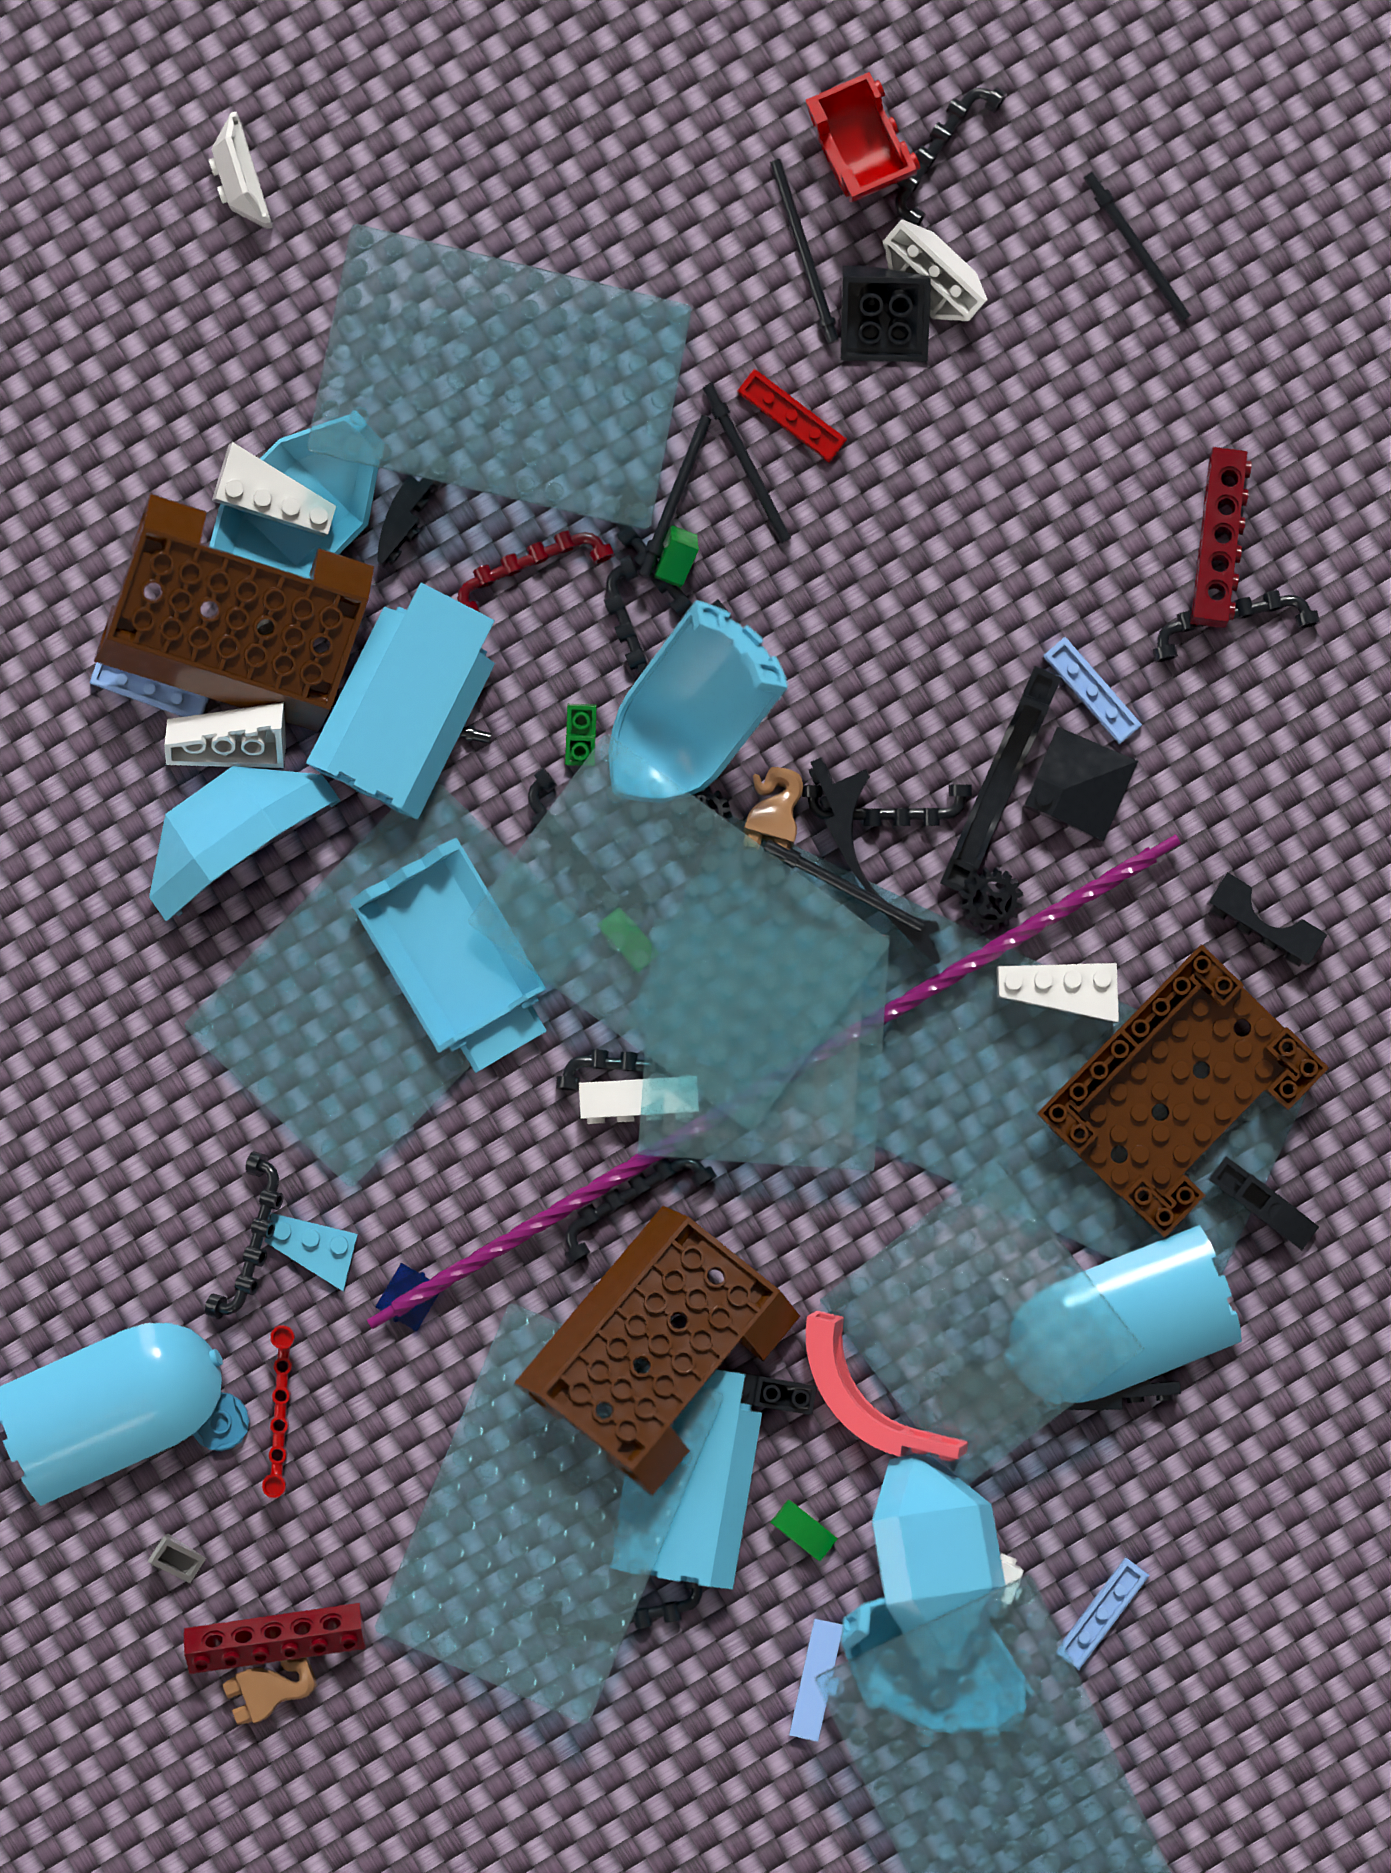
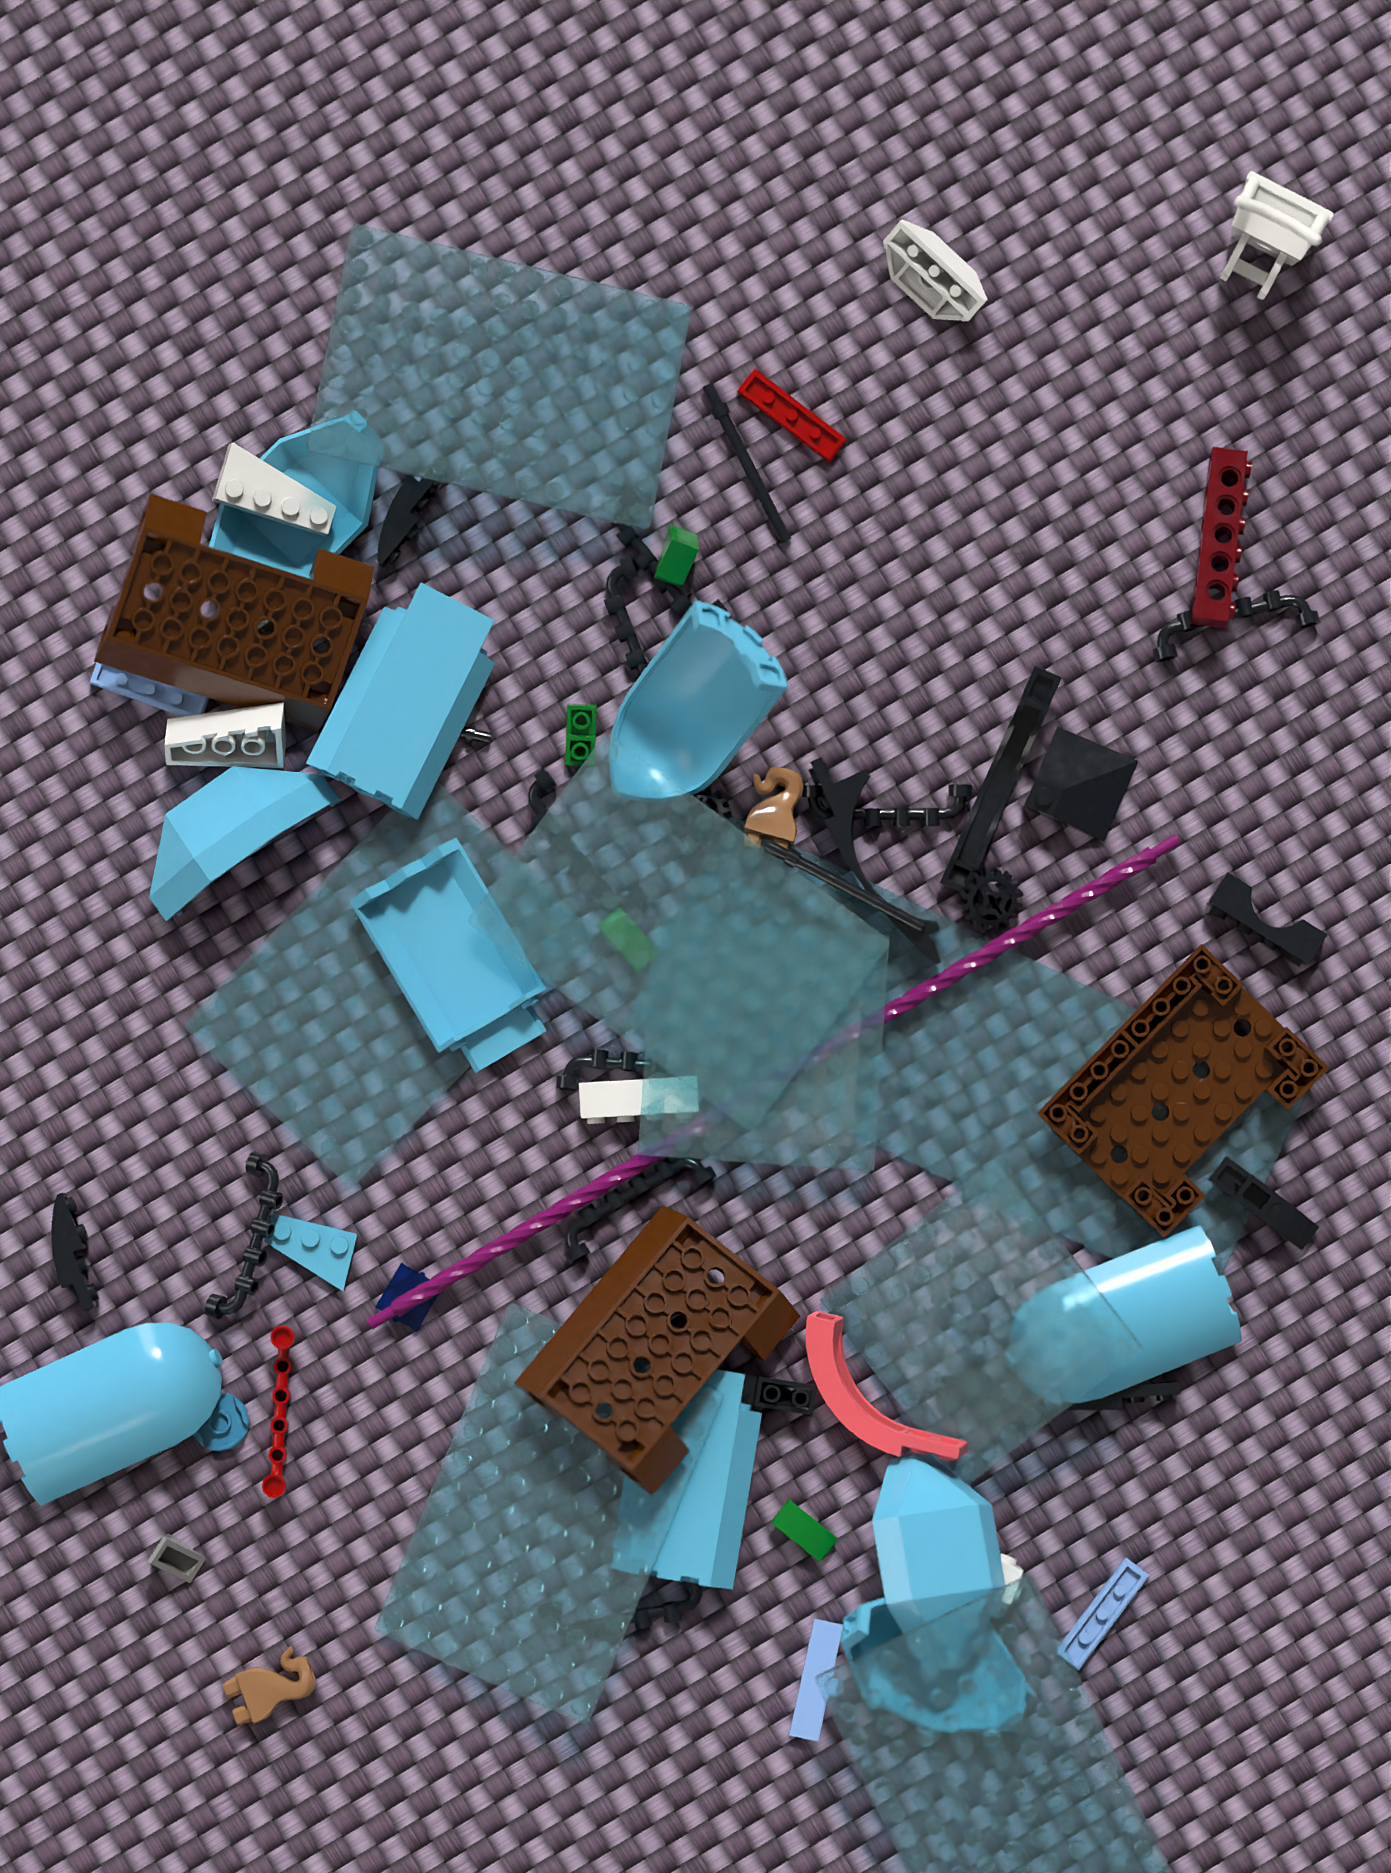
(66, 1240): none -> black slope
(237, 173): white wedge -> none
(274, 1638): dark red brick -> none
(536, 555): dark red bar -> none
(655, 546): black bar -> none
(826, 321): black bar -> none
(860, 138): red cylinder -> none
(884, 315): black slope -> none
(941, 136): black bar -> none
(1069, 988): white wedge -> none
(1092, 690): light blue tile -> none
(1105, 200): black bar -> none
(1276, 224): none -> white piece

